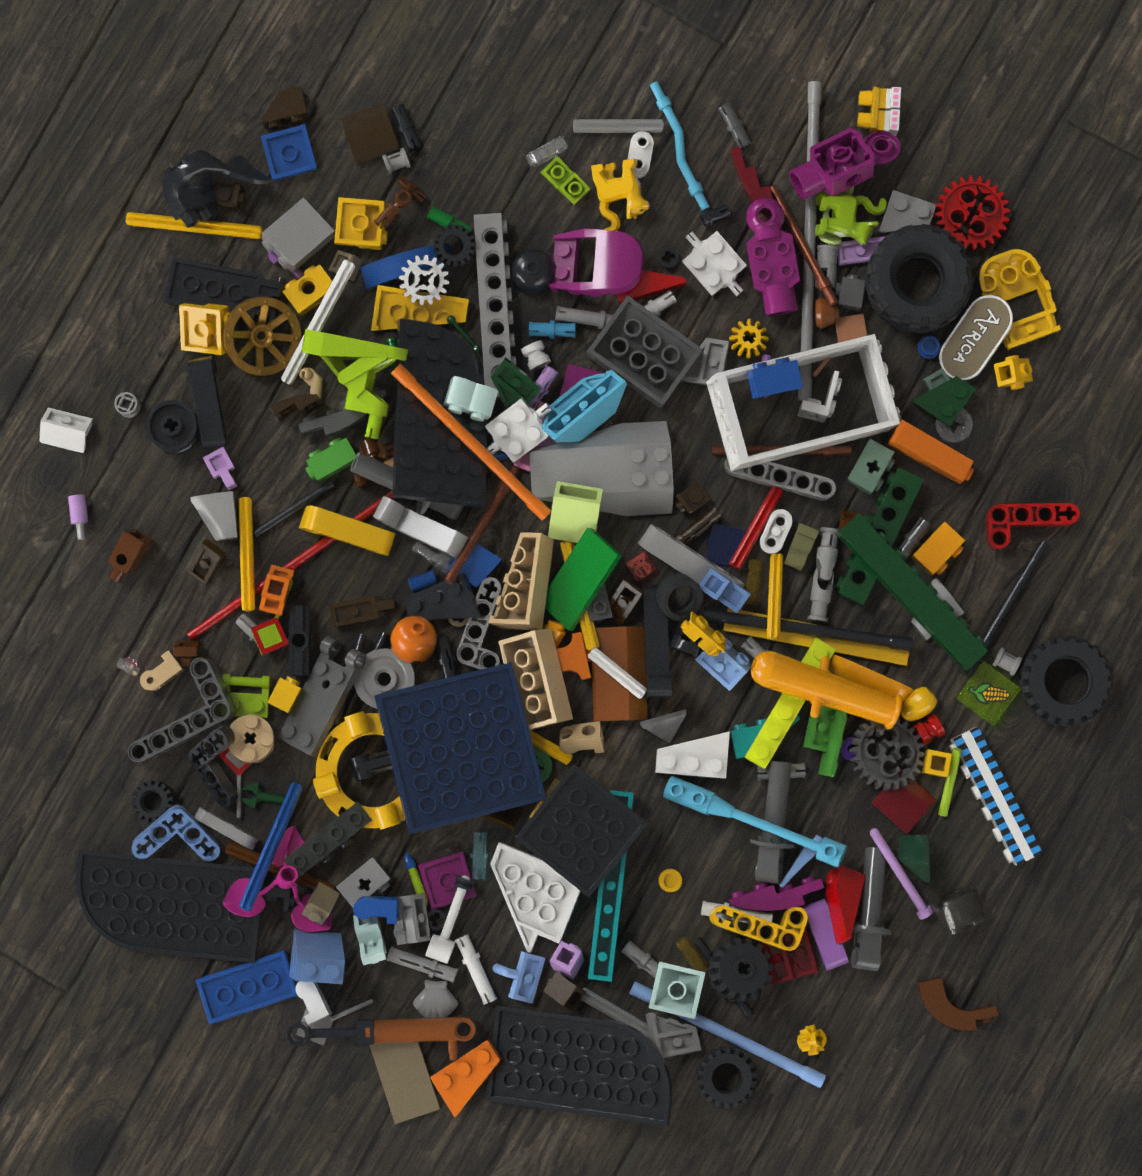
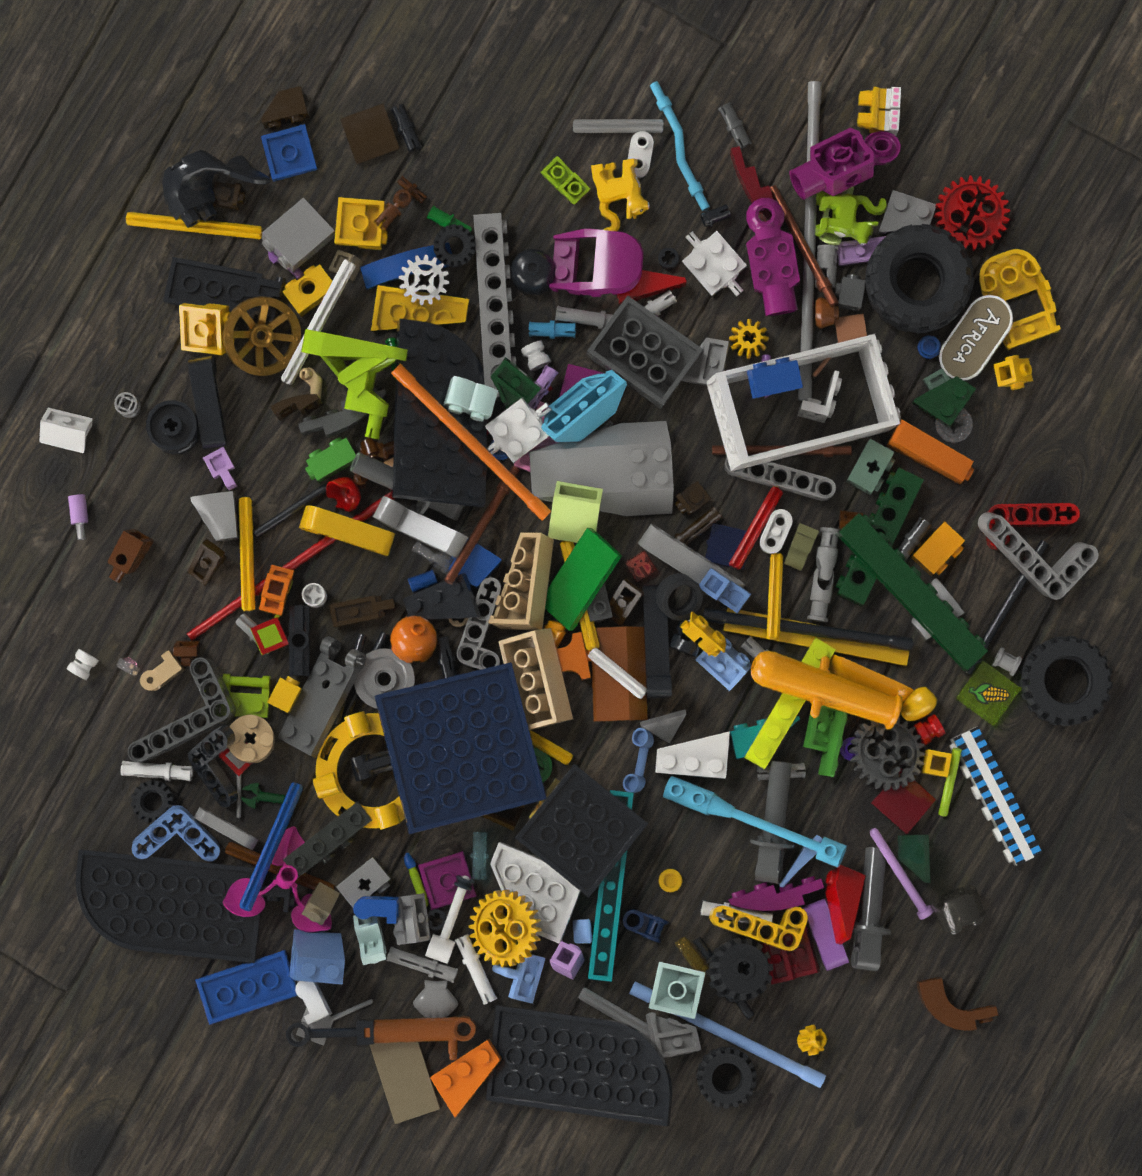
(82, 664): none -> white wheel
(151, 770): none -> white pin
(312, 592): none -> white wheel
(345, 492): none -> red hair
(396, 161): light grey bush -> none
(452, 320): dark green hinge -> none
(505, 928): none -> yellow gear
(547, 152): clear beam -> none
(564, 991): dark brown brick -> none
(582, 737): tan leg -> none
(582, 931): none -> light blue slope
(636, 782): none -> medium blue bar
(641, 958): light grey pin -> none
(645, 925): none -> dark blue piece
(753, 579): clear yellow axle -> none
(1033, 560): none -> light grey beam

